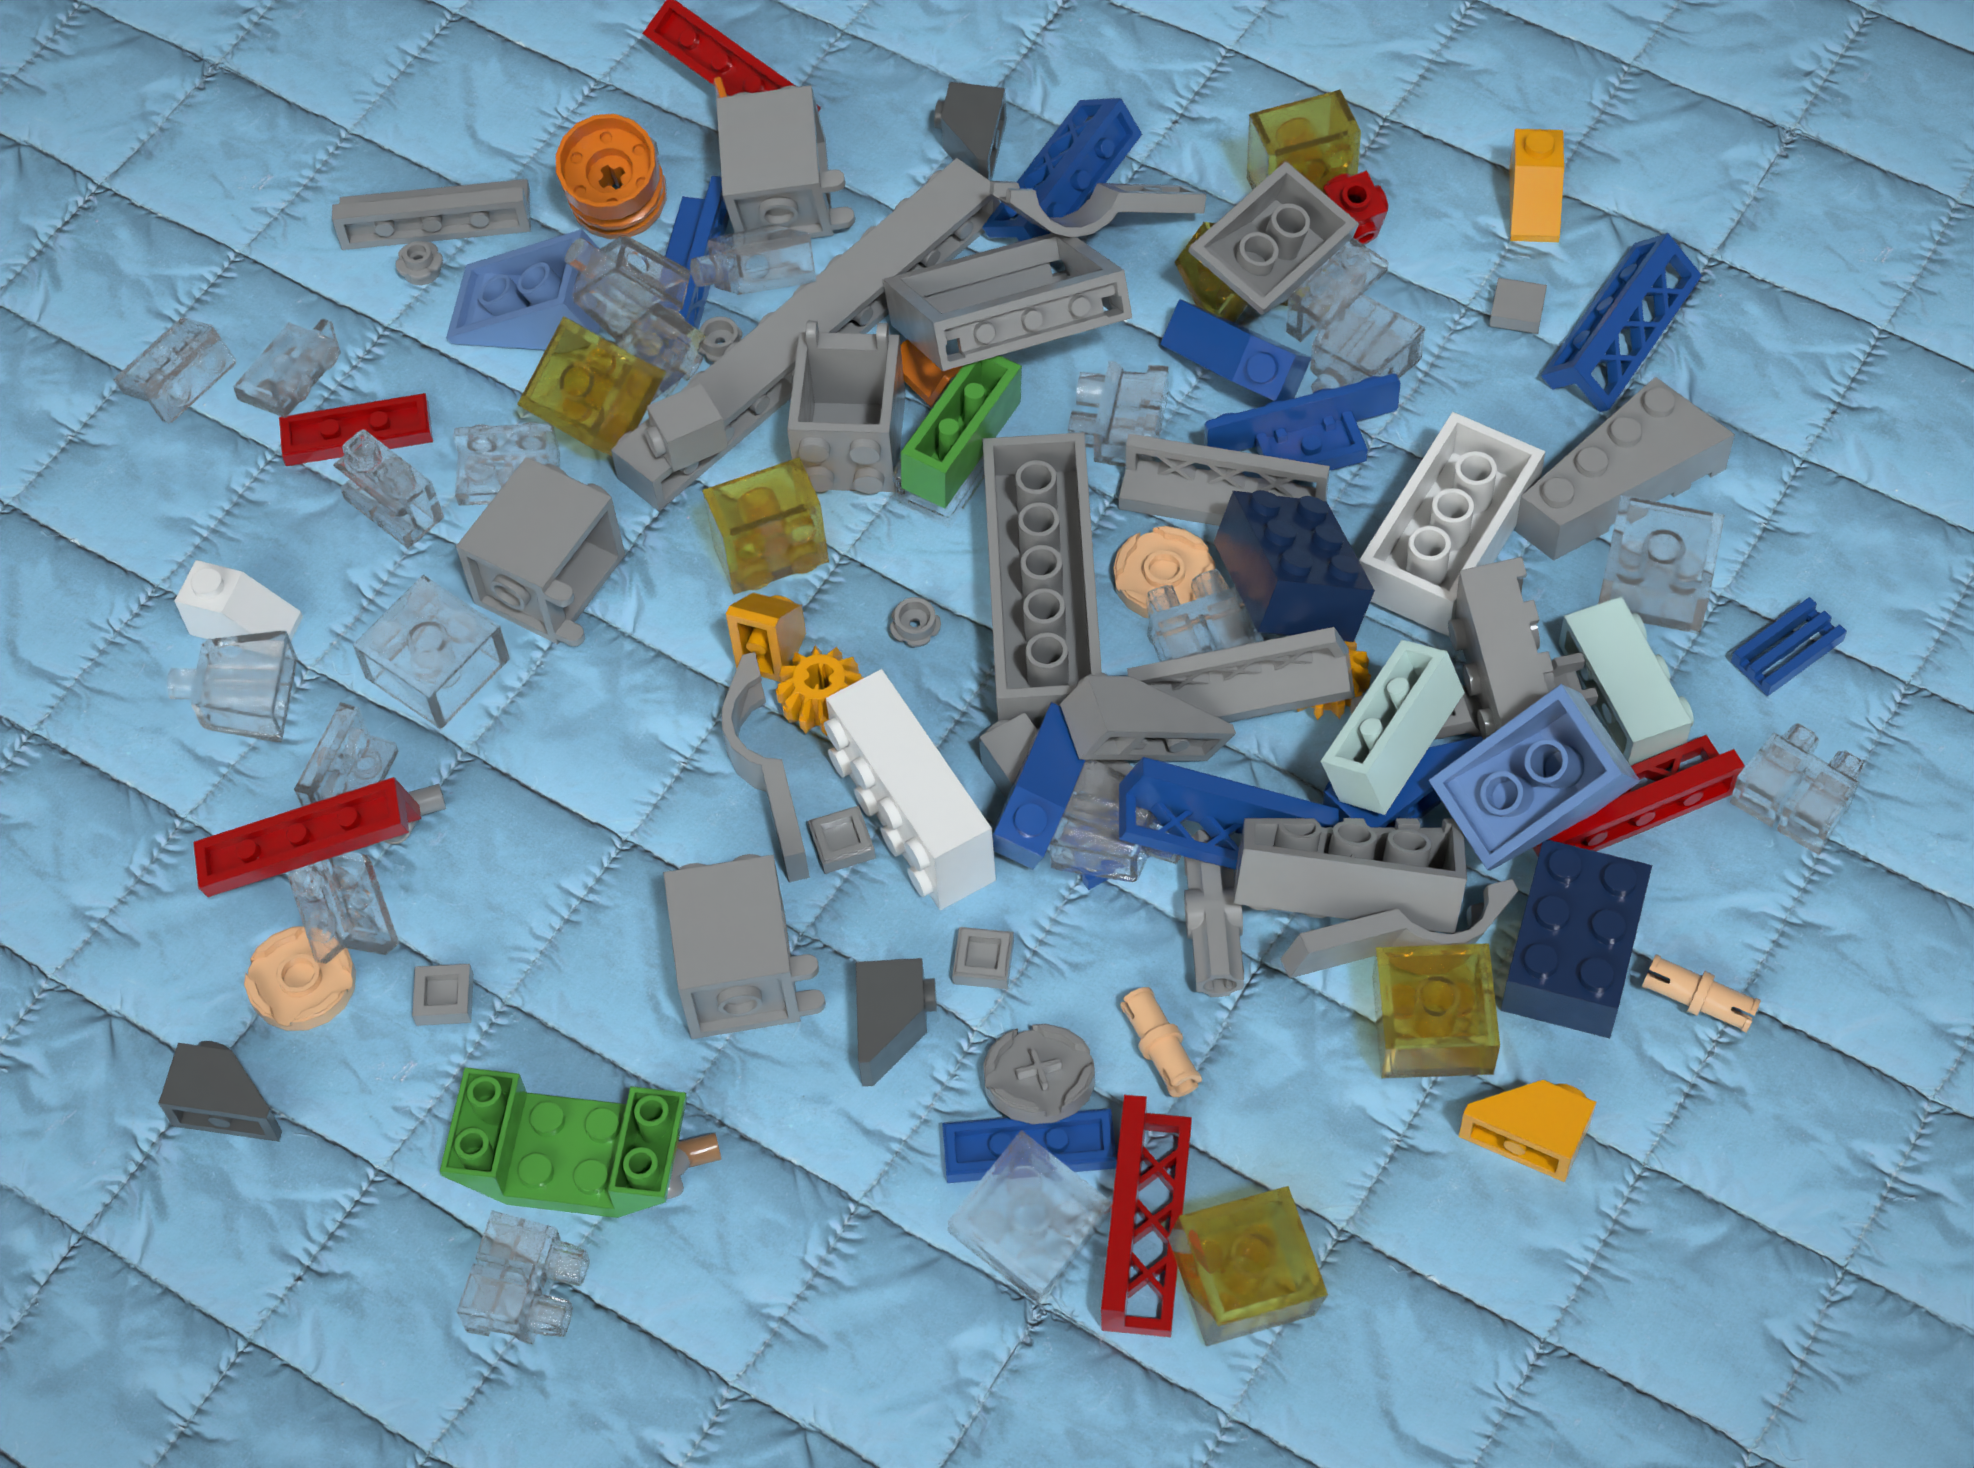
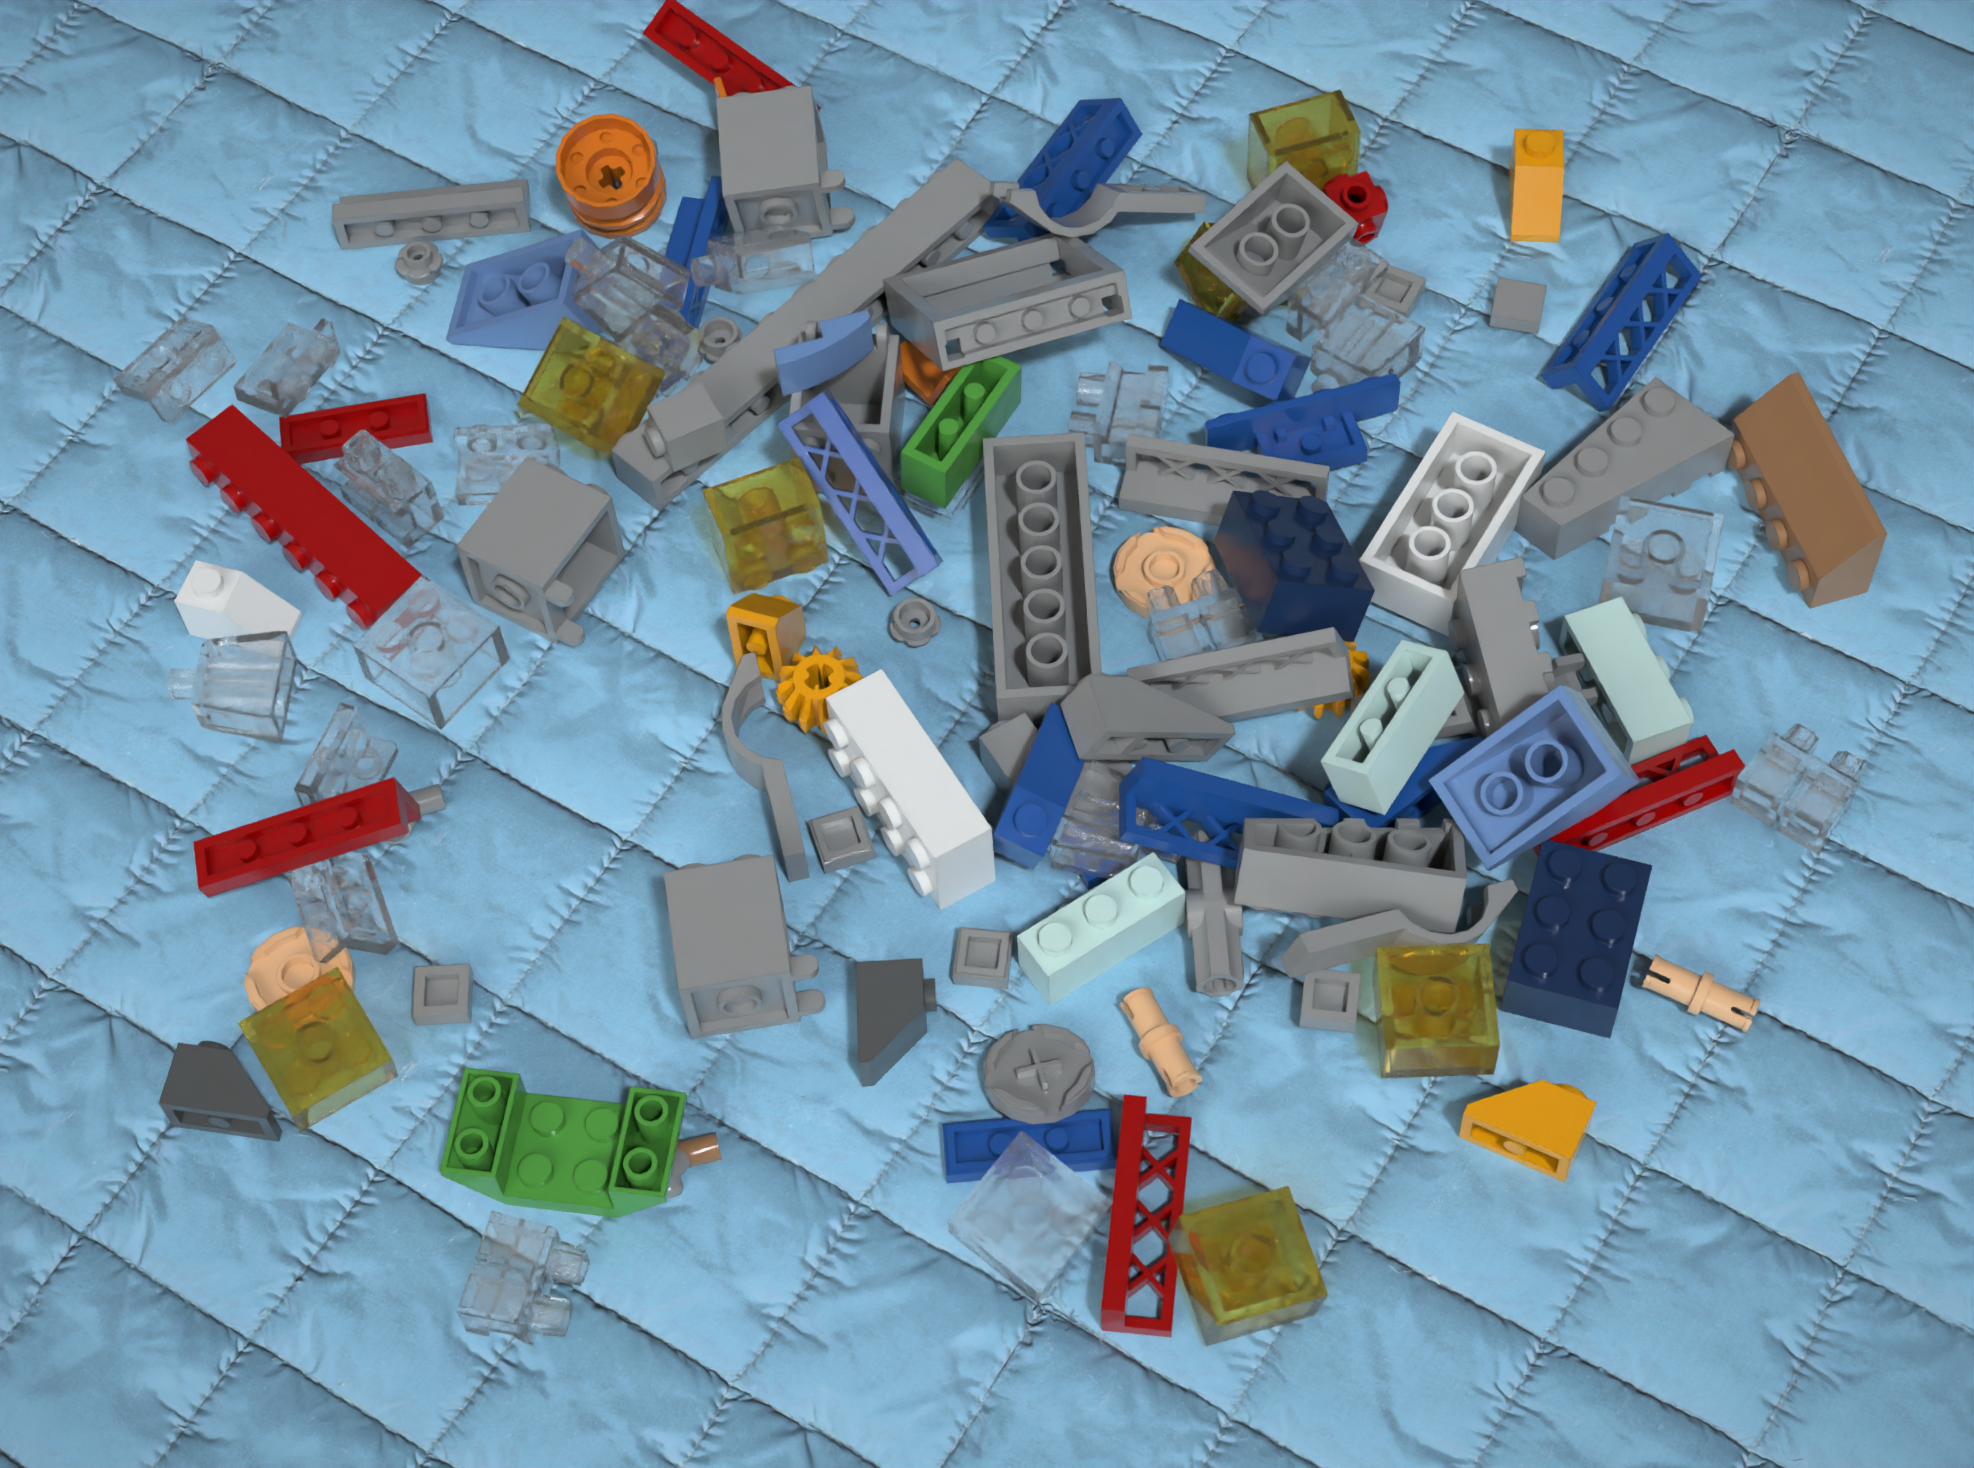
(300, 515): none -> red brick
(318, 1049): none -> clear yellow brick
(840, 346): none -> medium blue slope
(873, 481): none -> fence
(972, 124): dark grey slope -> none
(1101, 928): none -> light aqua brick
(1330, 1000): none -> light grey plate
(1398, 290): none -> light grey plate
(1806, 494): none -> medium nougat slope
(1816, 623): blue tile -> none

